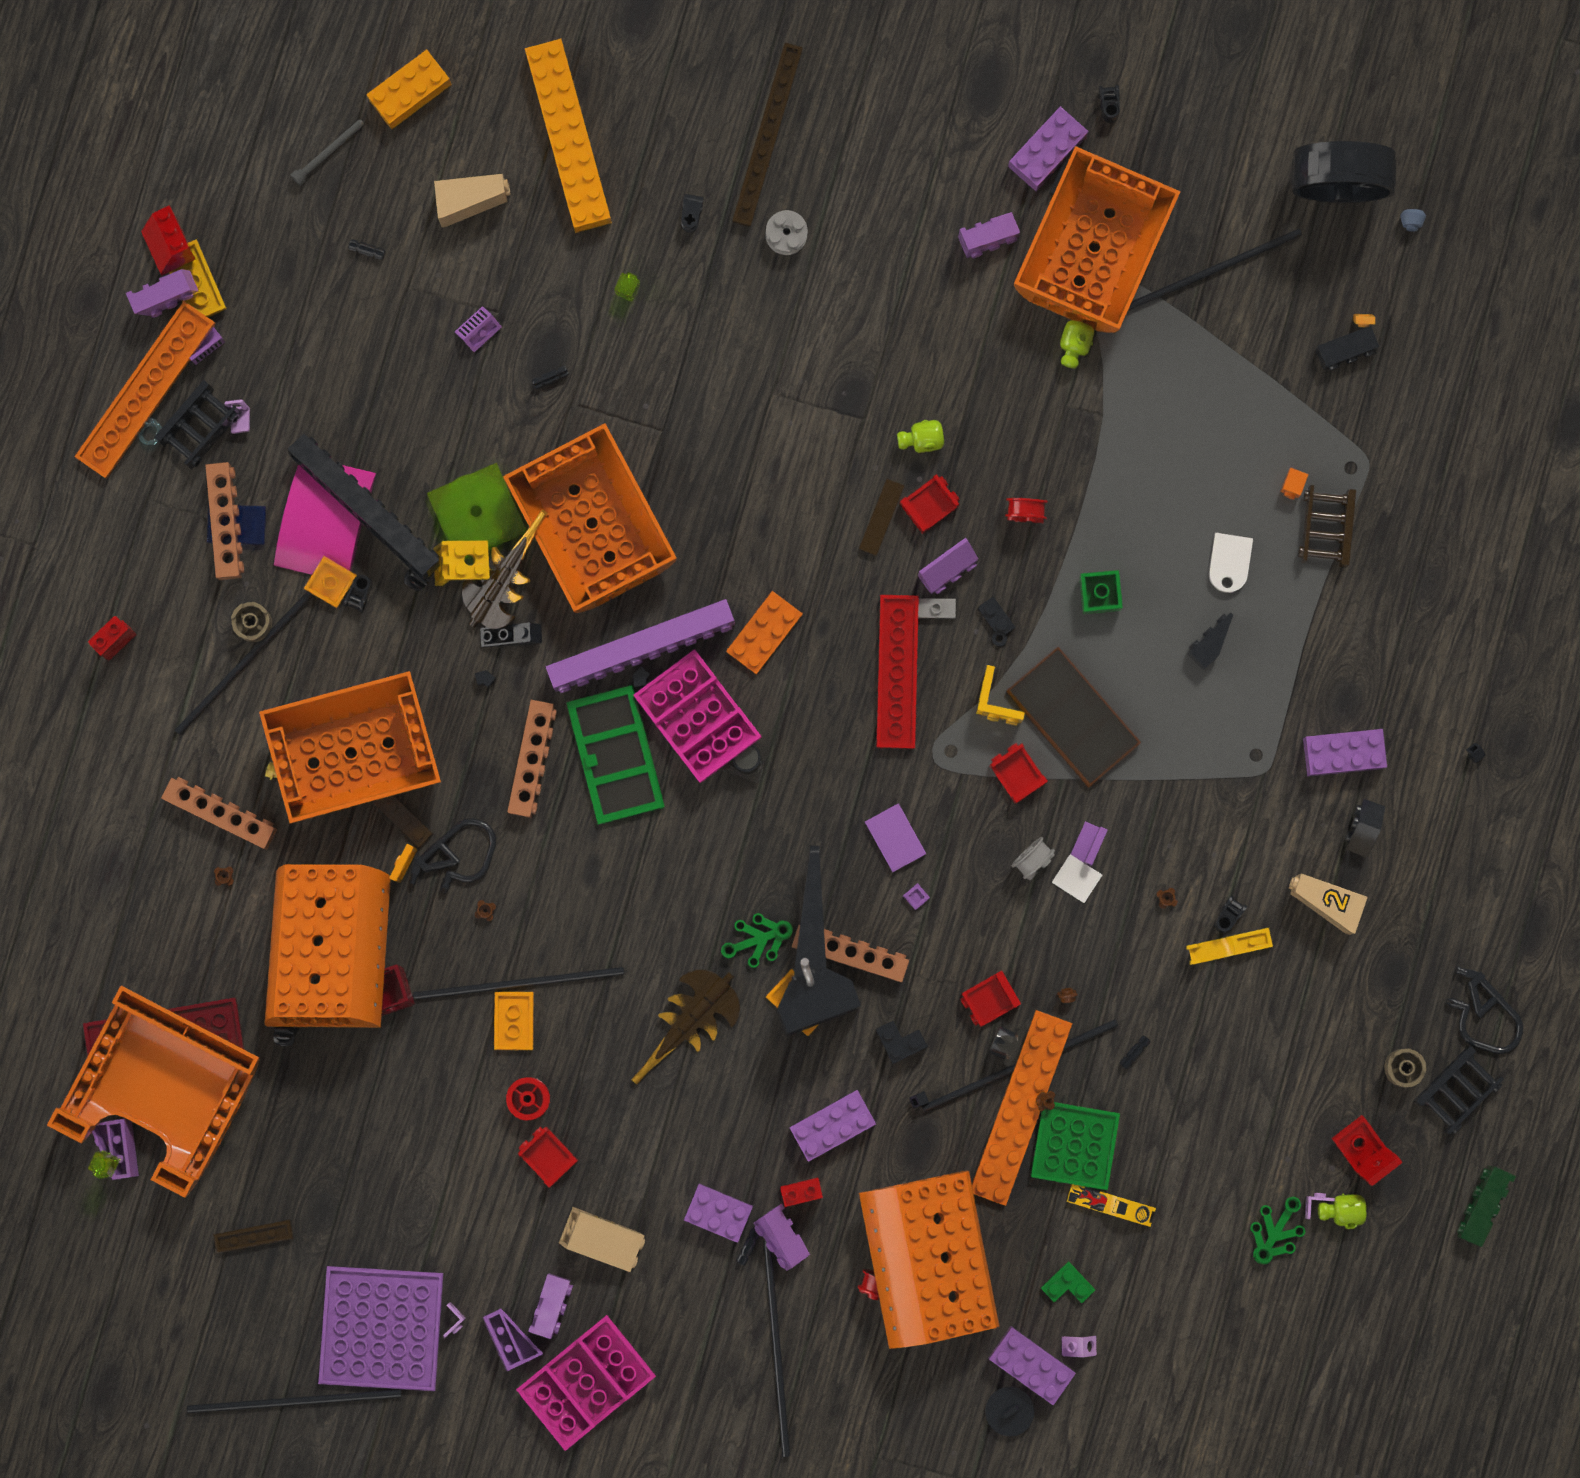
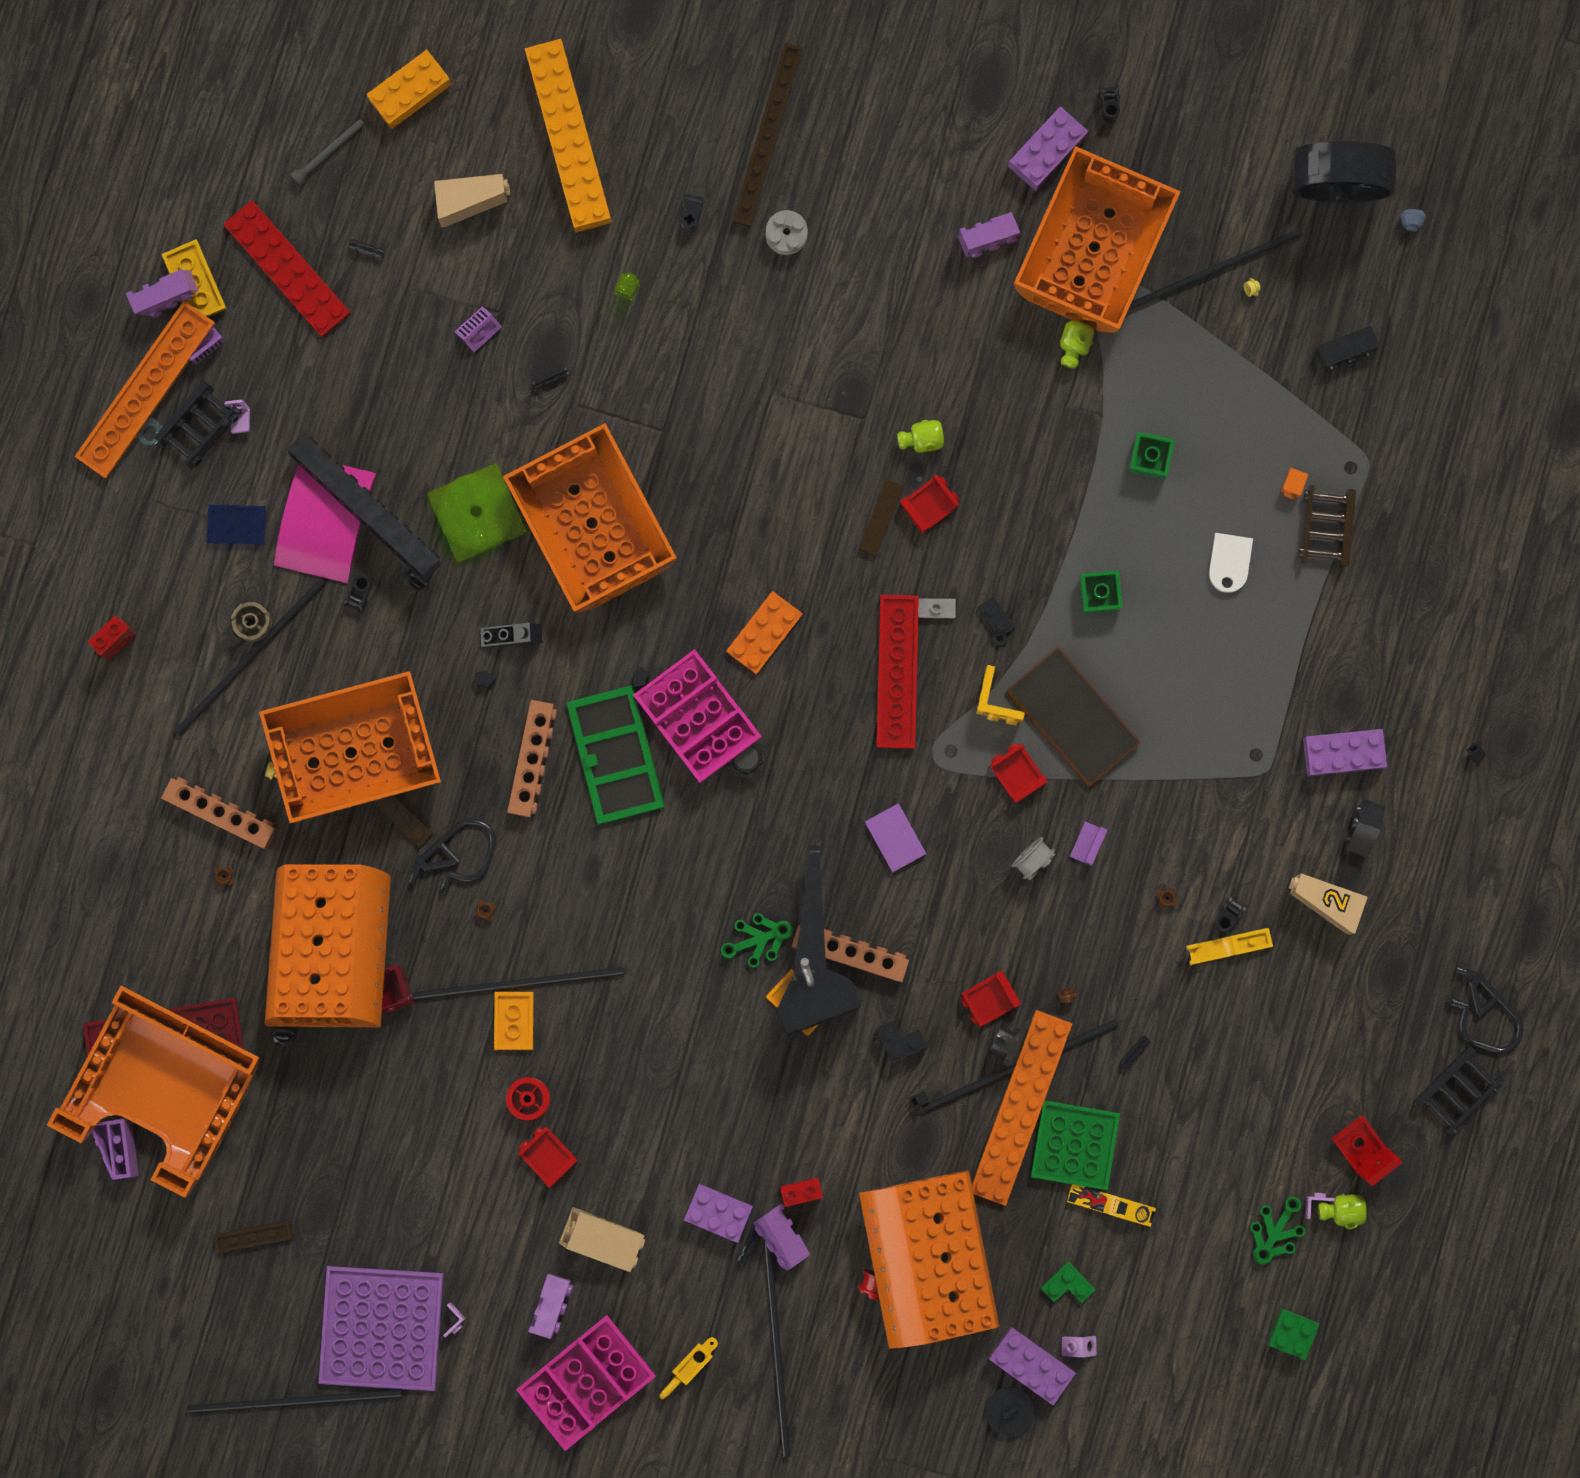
(103, 1164): clear neon green brick -> none
(167, 241): red slope -> none
(214, 474): nougat brick -> none
(287, 268): none -> red plate
(330, 581): light orange plate -> none
(402, 863): light orange plate -> none
(453, 565): yellow bracket -> none
(486, 600): dark brown animal -> none
(509, 1340): medium lavender wedge -> none
(641, 645): medium lavender brick -> none
(689, 1367): none -> yellow piece
(710, 997): dark brown animal -> none
(832, 1125): medium lavender brick -> none
(916, 896): medium lavender tile -> none
(948, 567): medium lavender slope -> none
(1026, 510): red wheel -> none
(1041, 1100): reddish brown plate -> none
(1077, 878): white sticker -> none
(1151, 455): none -> green brick
(1210, 646): black slope -> none
(1251, 287): none -> light yellow plate
(1292, 1333): none -> green brick
(1364, 320): light orange plate -> none
(1414, 1074): dark tan brick -> none
(1484, 1205): dark green wedge -> none

